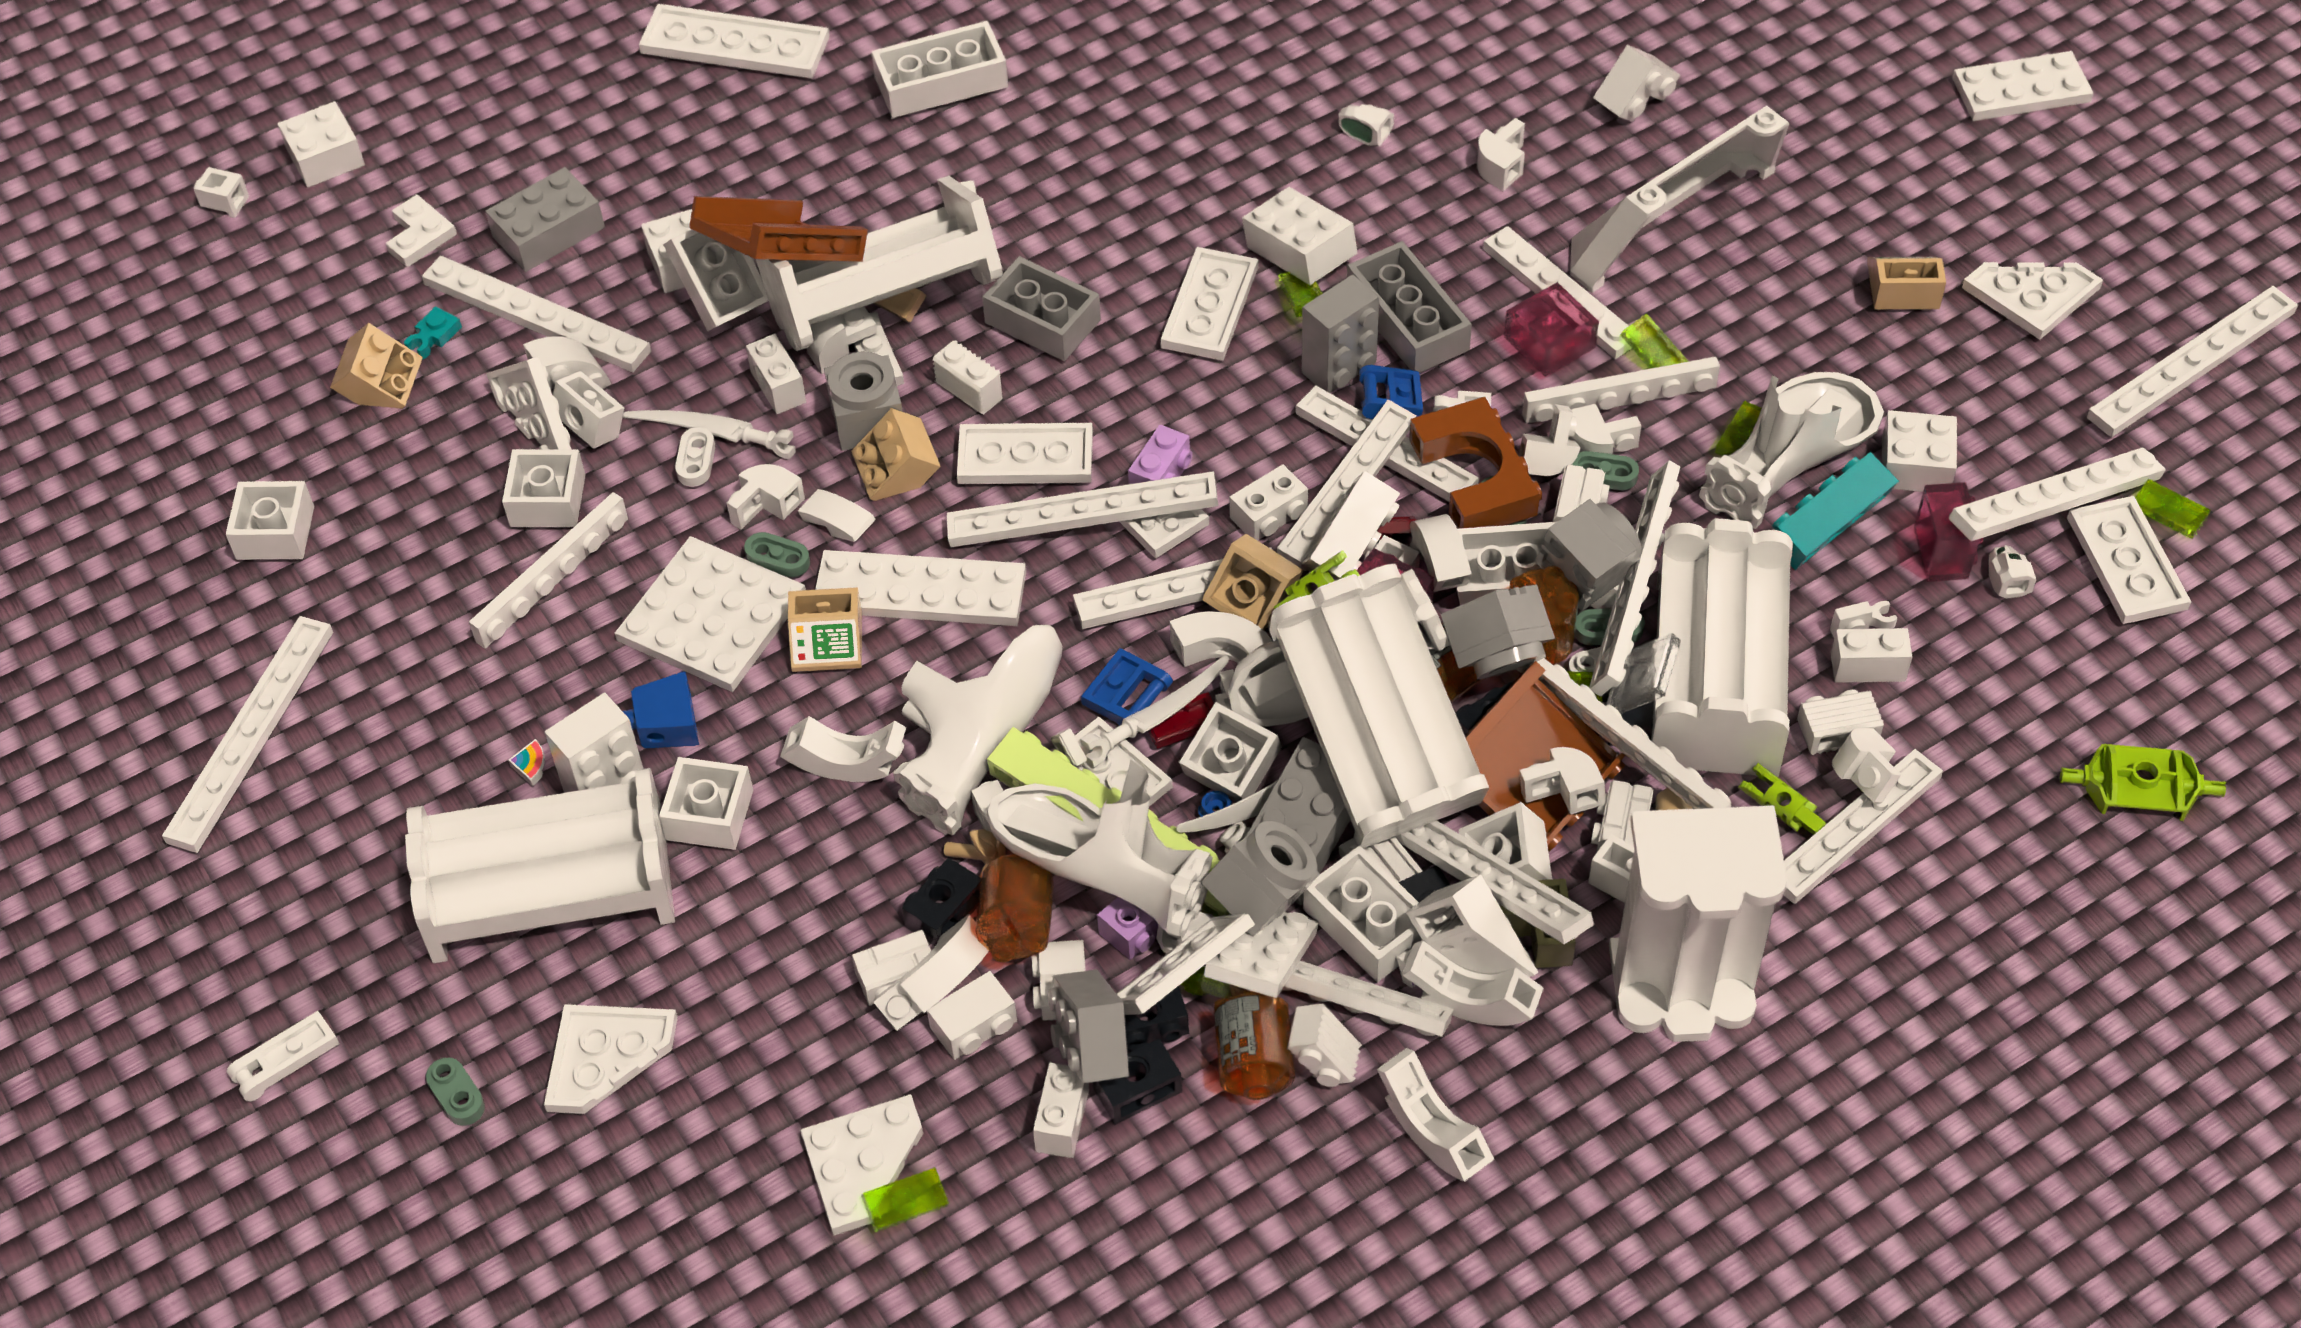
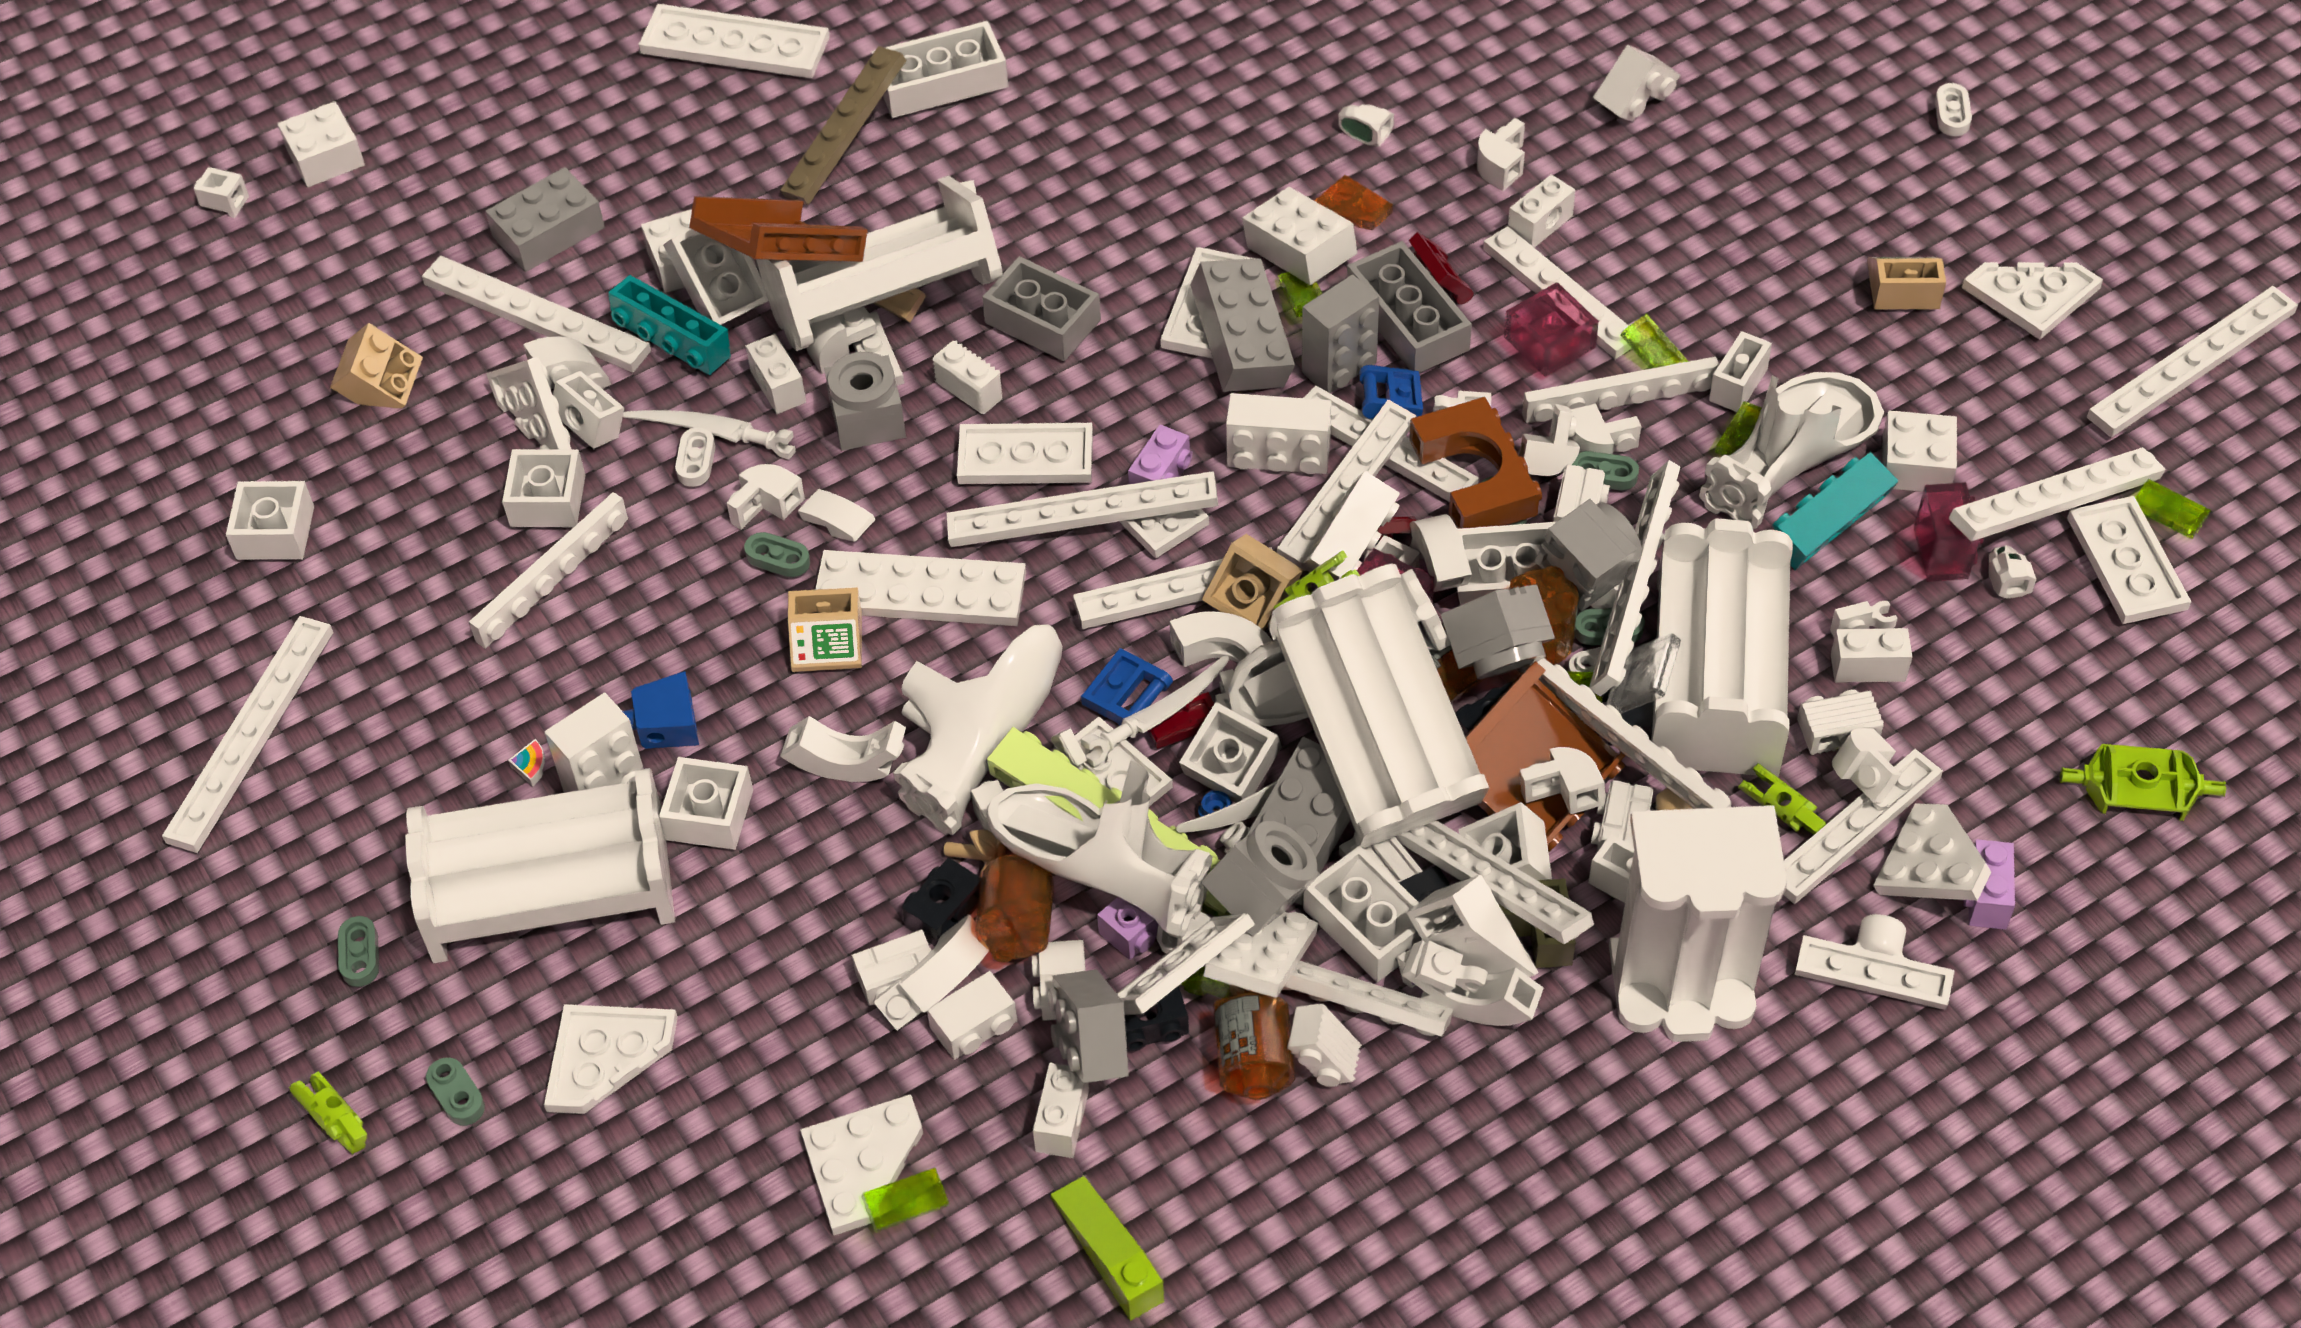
(282, 1055): white plate -> none
(331, 1112): none -> lime hinge
(358, 954): none -> sand green plate
(424, 231): white plate -> none
(433, 329): teal plate -> none
(669, 324): none -> teal brick
(709, 614): white plate -> none
(843, 125): none -> dark tan plate
(895, 456): tan slope -> none
(1110, 1248): none -> lime slope
(1159, 1082): black brick -> none
(1242, 324): none -> light grey brick
(1269, 503): white brick -> none
(1278, 433): none -> white brick
(1356, 203): none -> clear orange wing
(1429, 1123): white arch -> none
(1436, 261): none -> dark red plate
(1443, 969): none -> white plate
(1542, 210): none -> white brick
(1740, 371): none -> white brick
(1745, 147): white windscreen -> none
(1876, 964): none -> white plate
(1933, 859): none -> white plate
(1953, 109): none -> white plate
(1998, 896): none -> lavender brick
(2022, 85): white plate -> none

